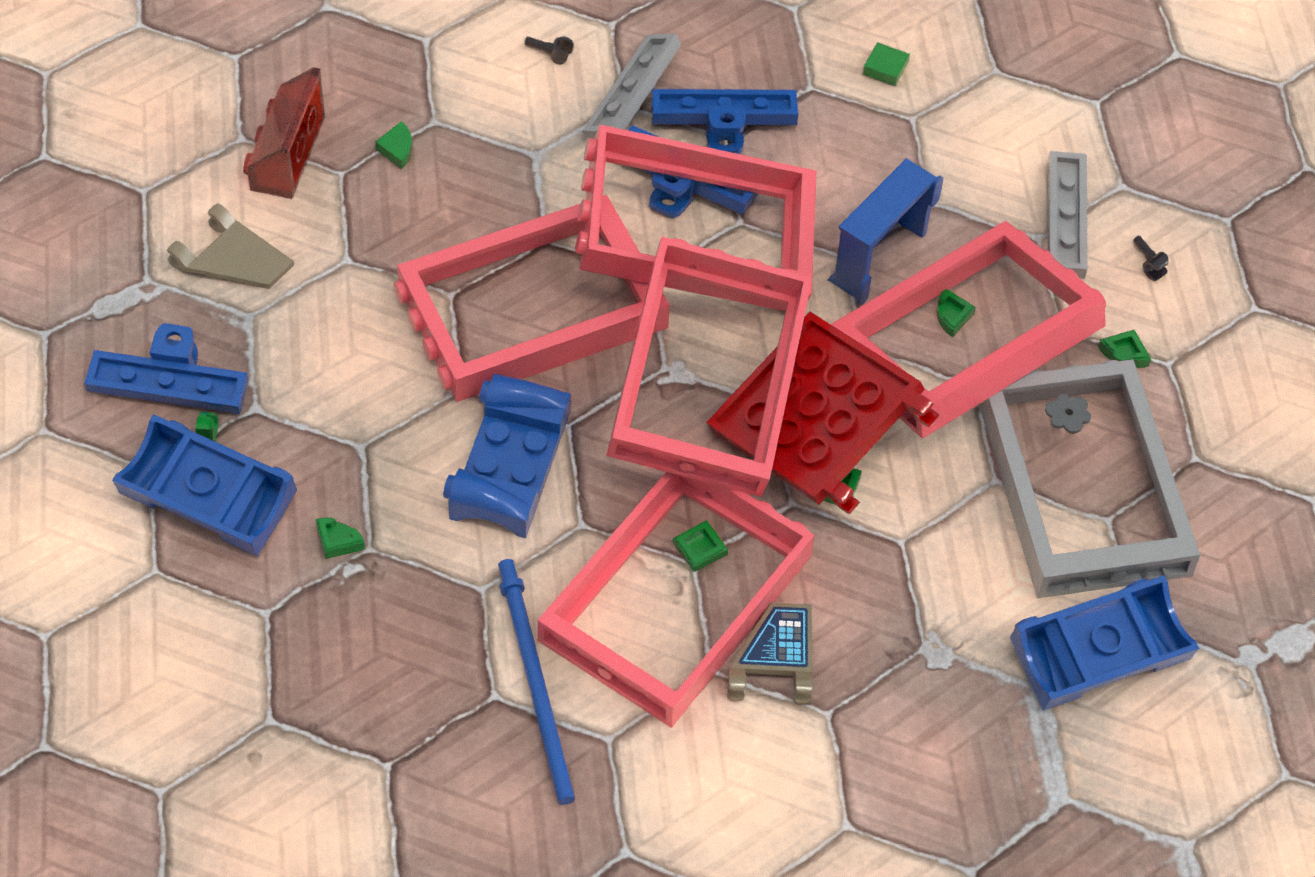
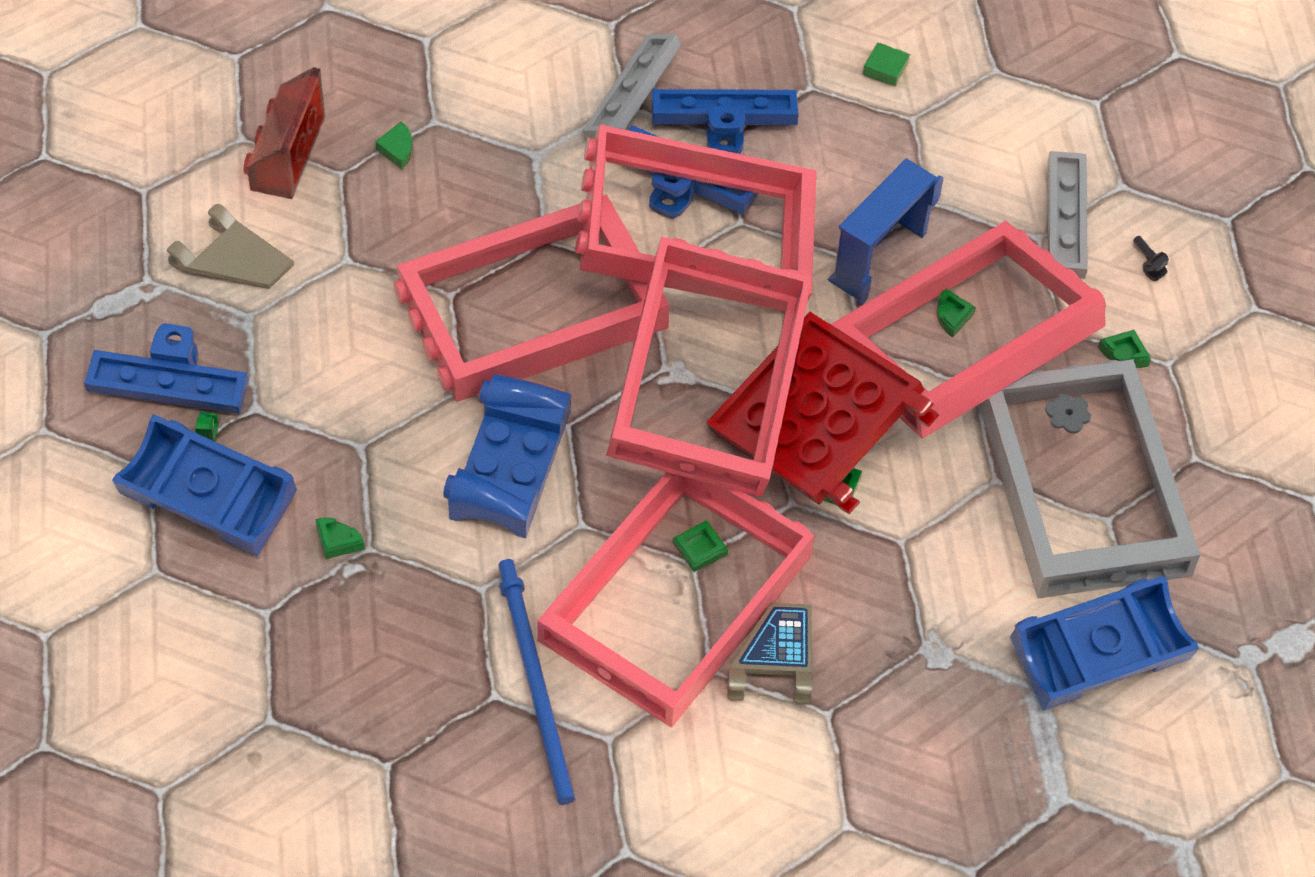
(559, 49): black hand -> none

